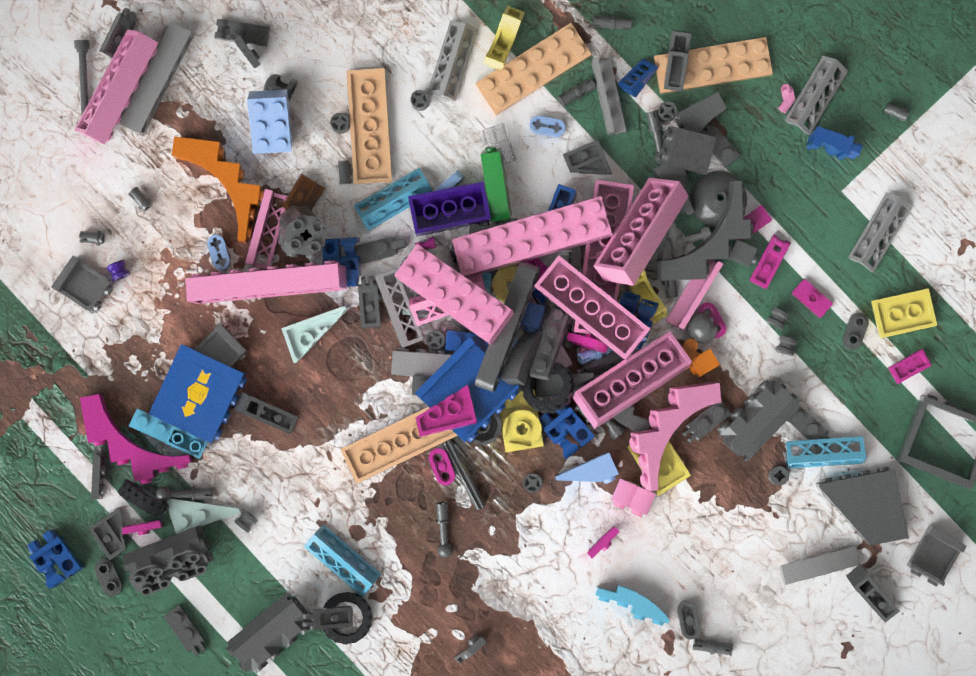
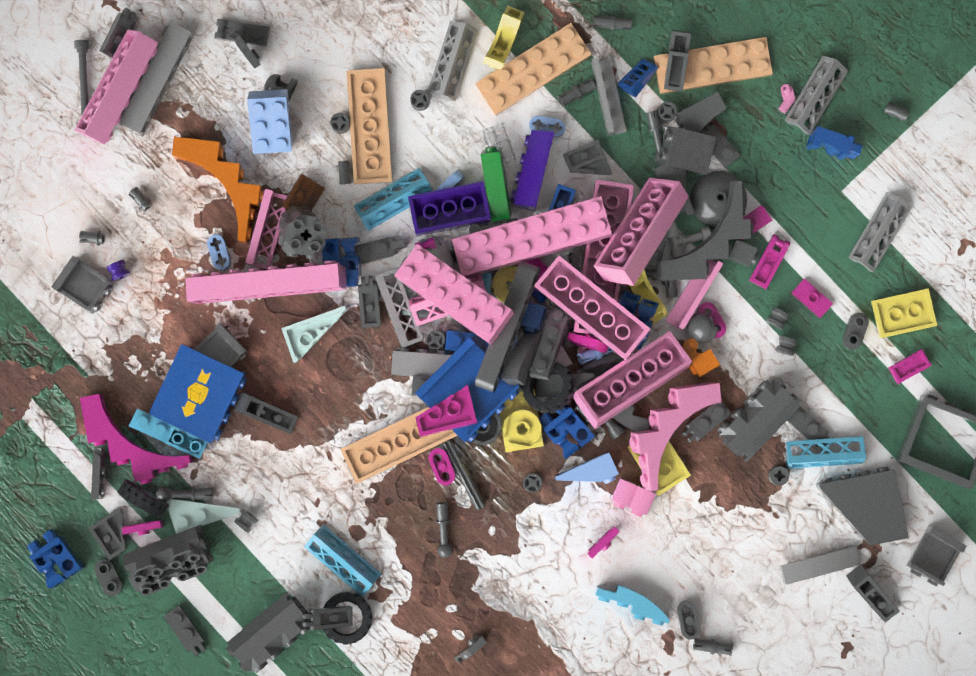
(533, 169): none -> dark purple slope

